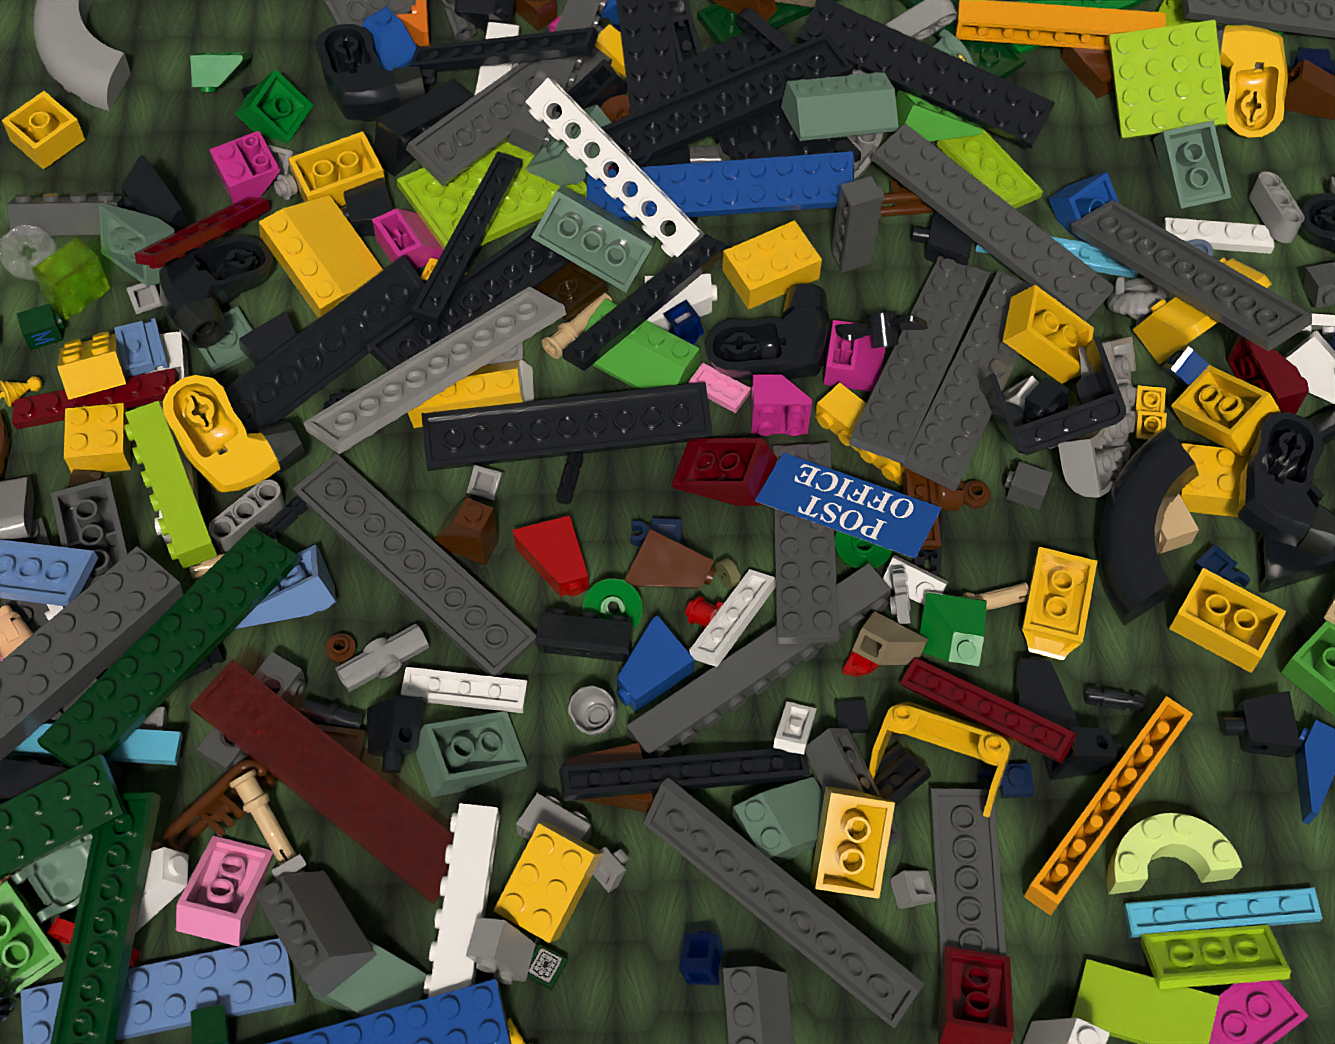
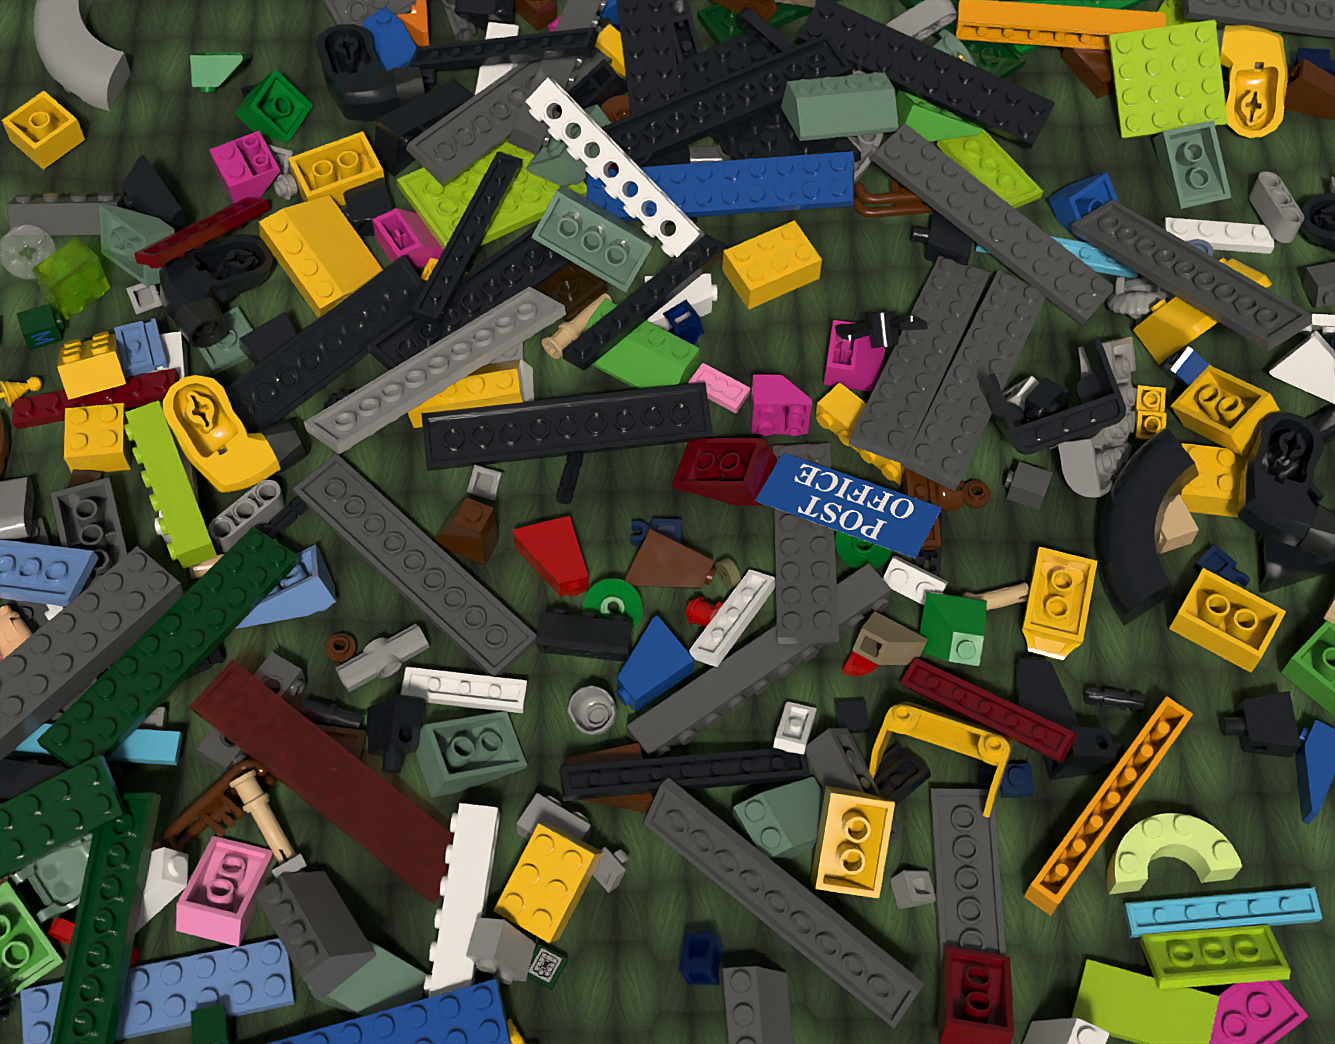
(775, 345): black piece -> none
(856, 223): dark grey brick -> none
(901, 601): light grey plate -> none
(1046, 333): yellow brick -> none
(1268, 372): dark red slope -> none

